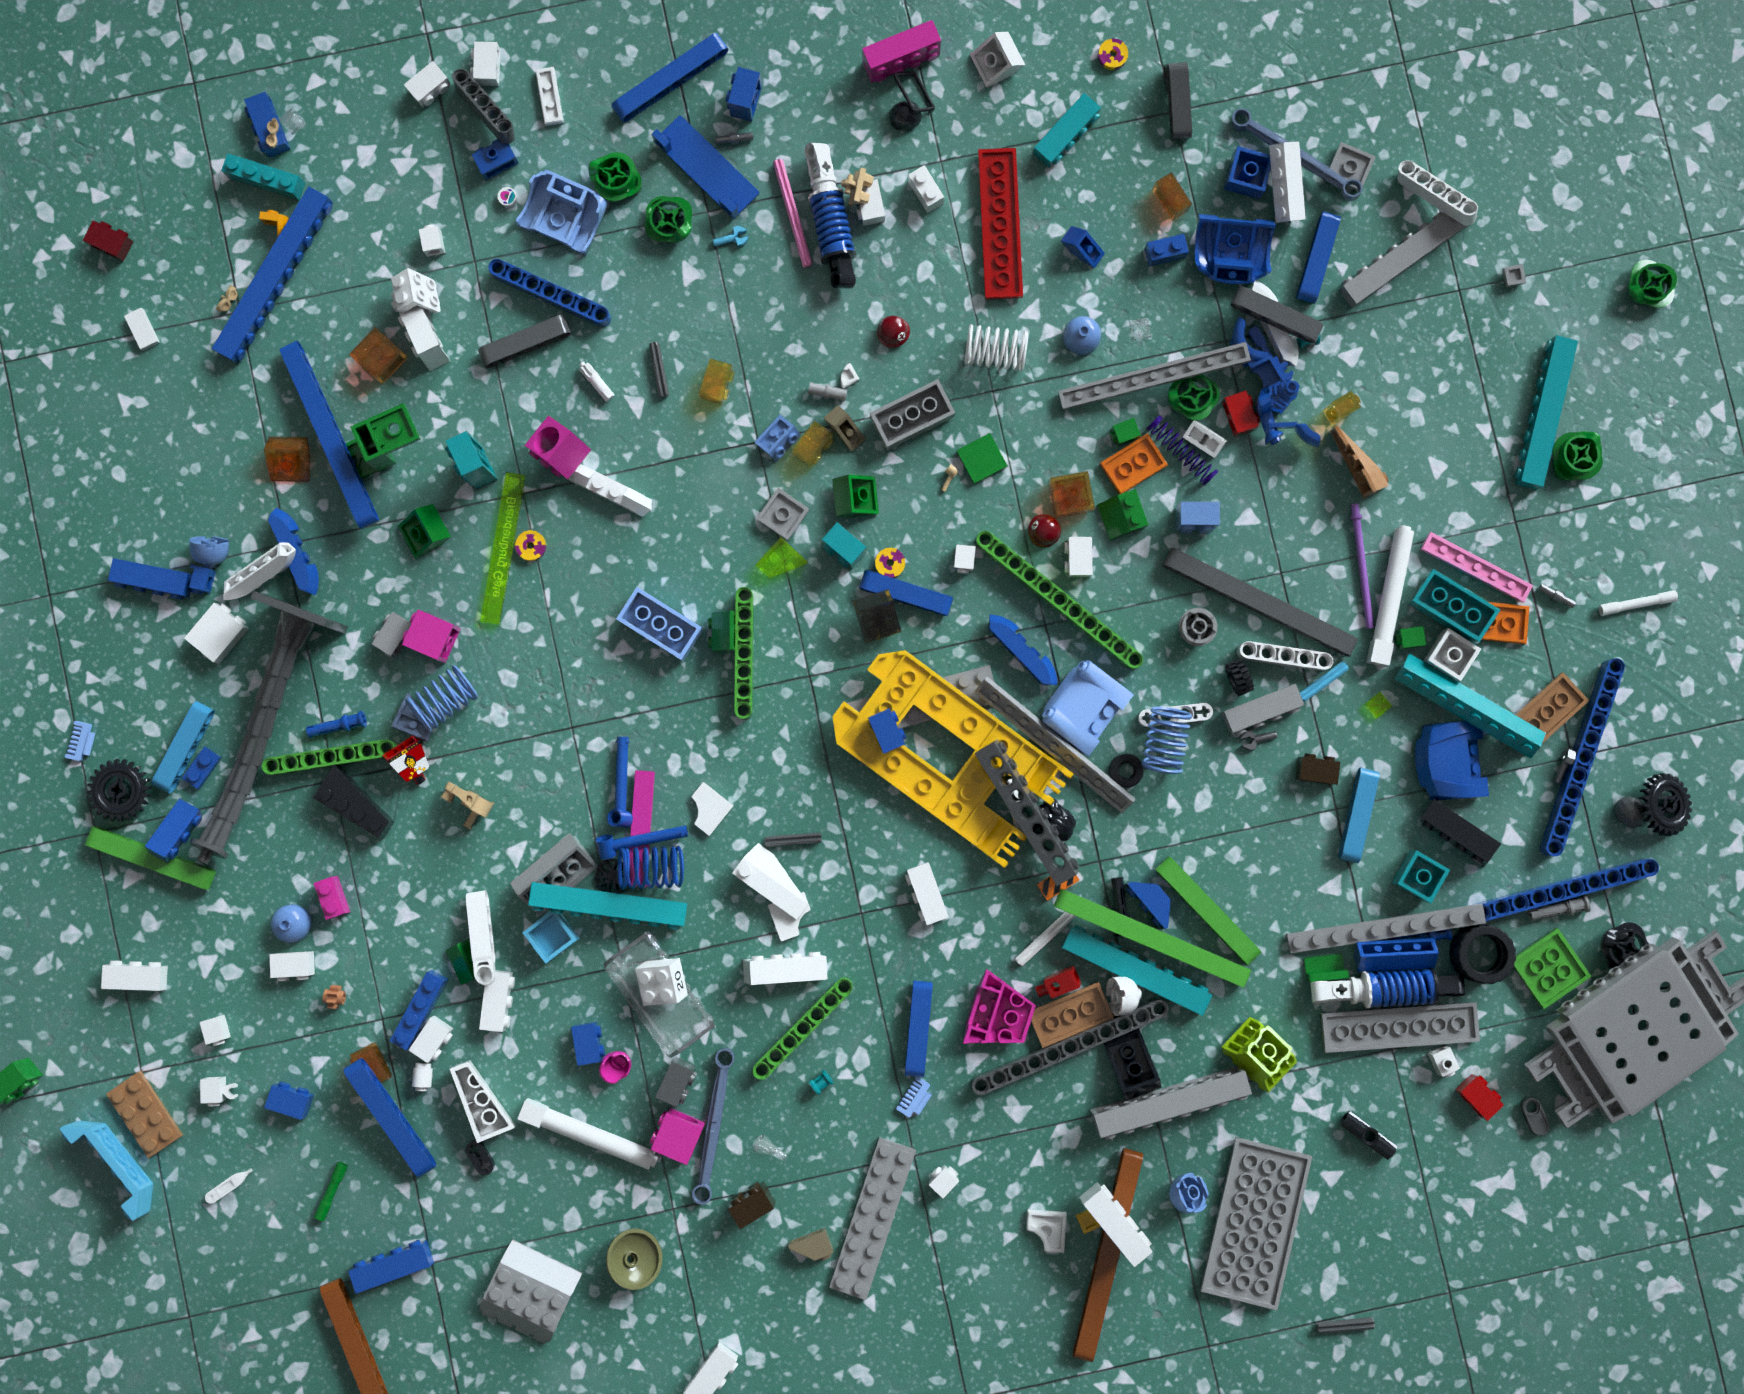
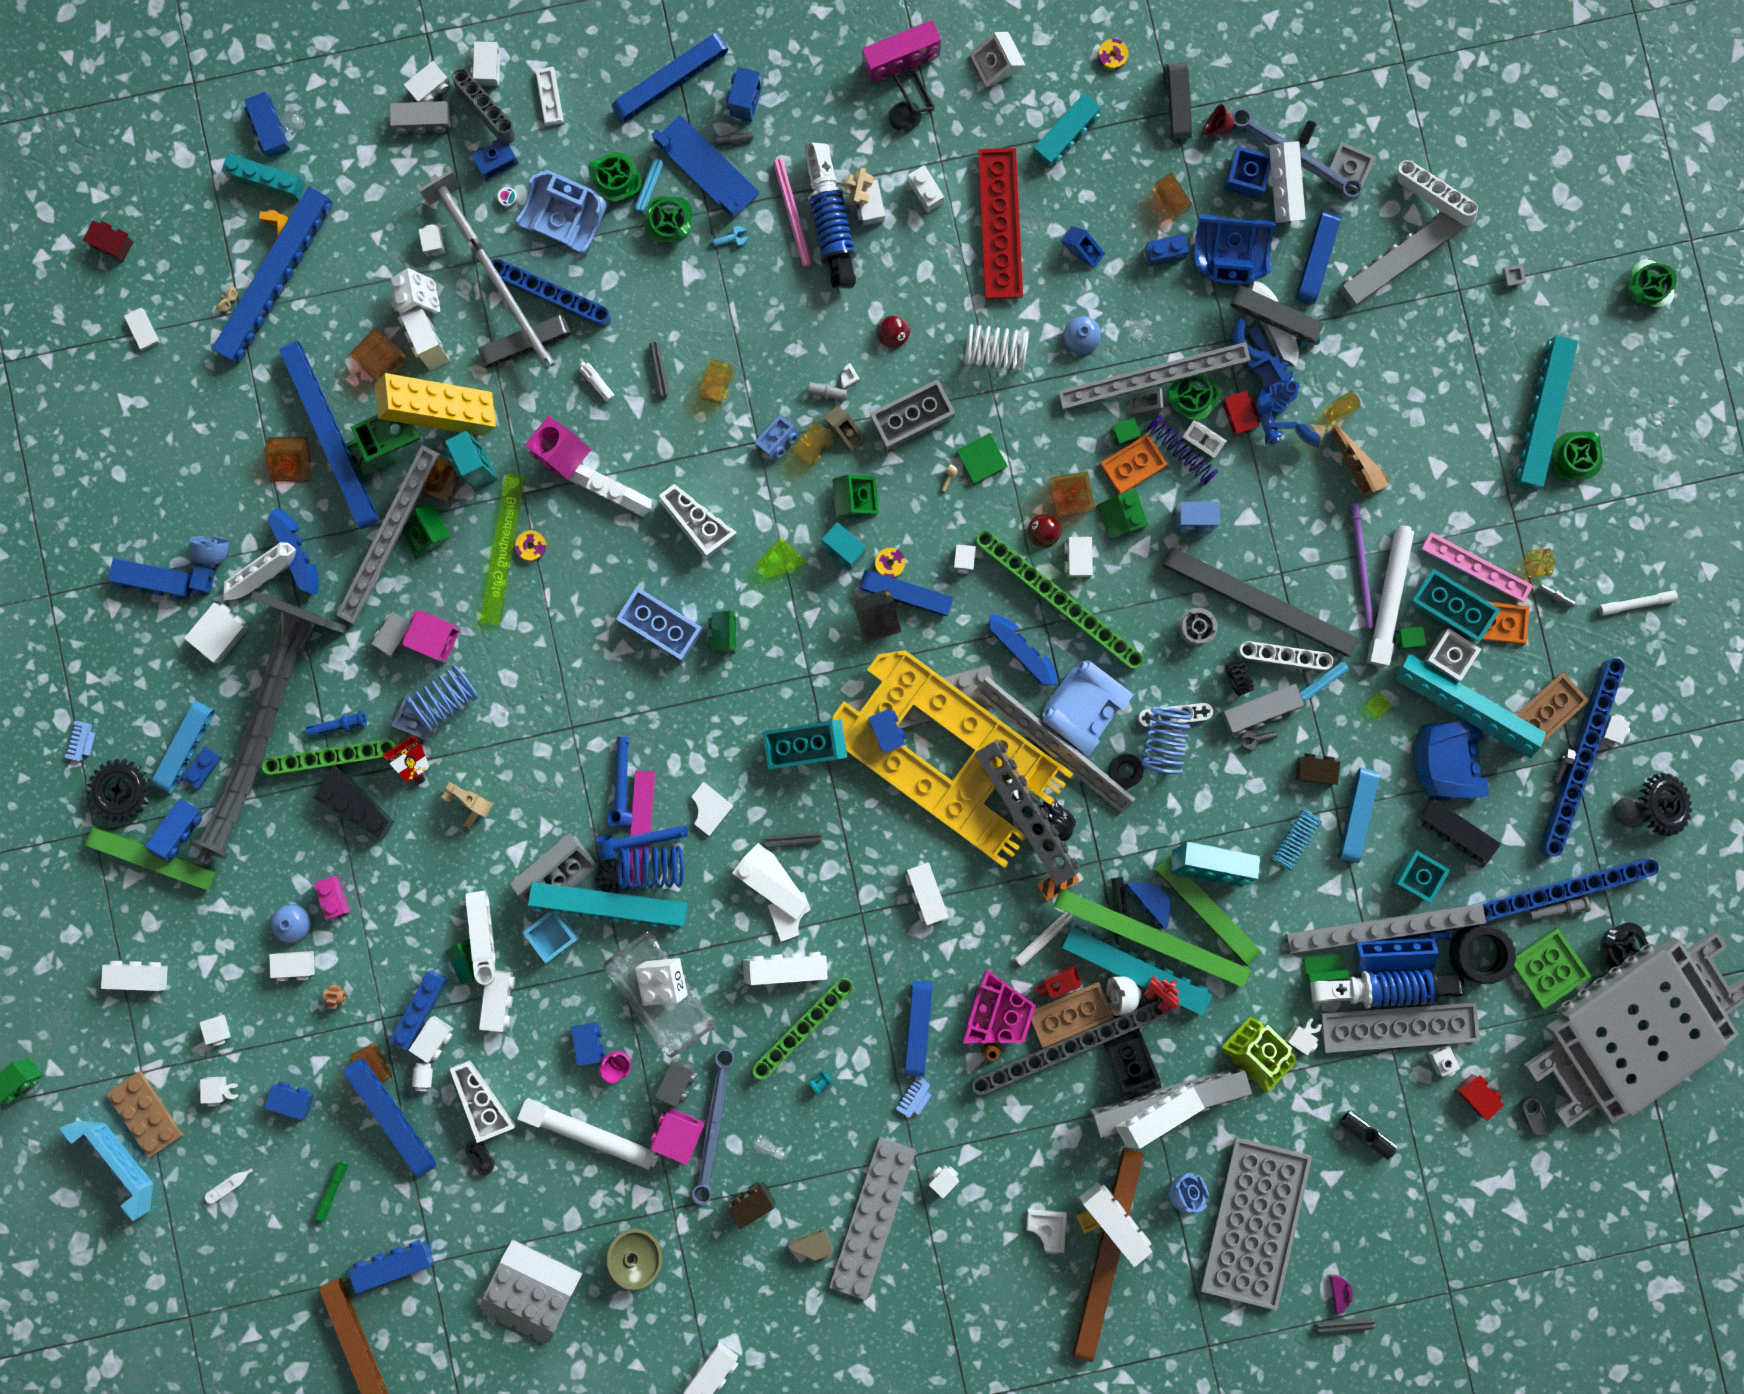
(272, 127): tan piece -> none
(388, 534): none -> light grey plate
(420, 117): none -> light grey brick
(434, 405): none -> yellow brick
(440, 189): none -> light grey piece
(441, 481): none -> clear orange brick
(648, 185): none -> medium azure axle
(698, 524): none -> white wedge
(739, 645): bright green beam -> none
(783, 514): light grey plate -> none
(805, 744): none -> teal brick
(987, 1049): none -> dark orange cone
(1146, 402): none -> light grey slope
(1160, 1117): none -> white wedge
(1165, 991): none -> red hips
(1214, 865): none -> brick
(1219, 123): none -> dark red helmet
(1302, 1038): none -> white brick
(1307, 132): none -> black piece
(1311, 818): none -> medium azure piece
(1341, 1293): none -> magenta tile
(1540, 562): none -> clear yellow panel
(1616, 729): none -> white brick

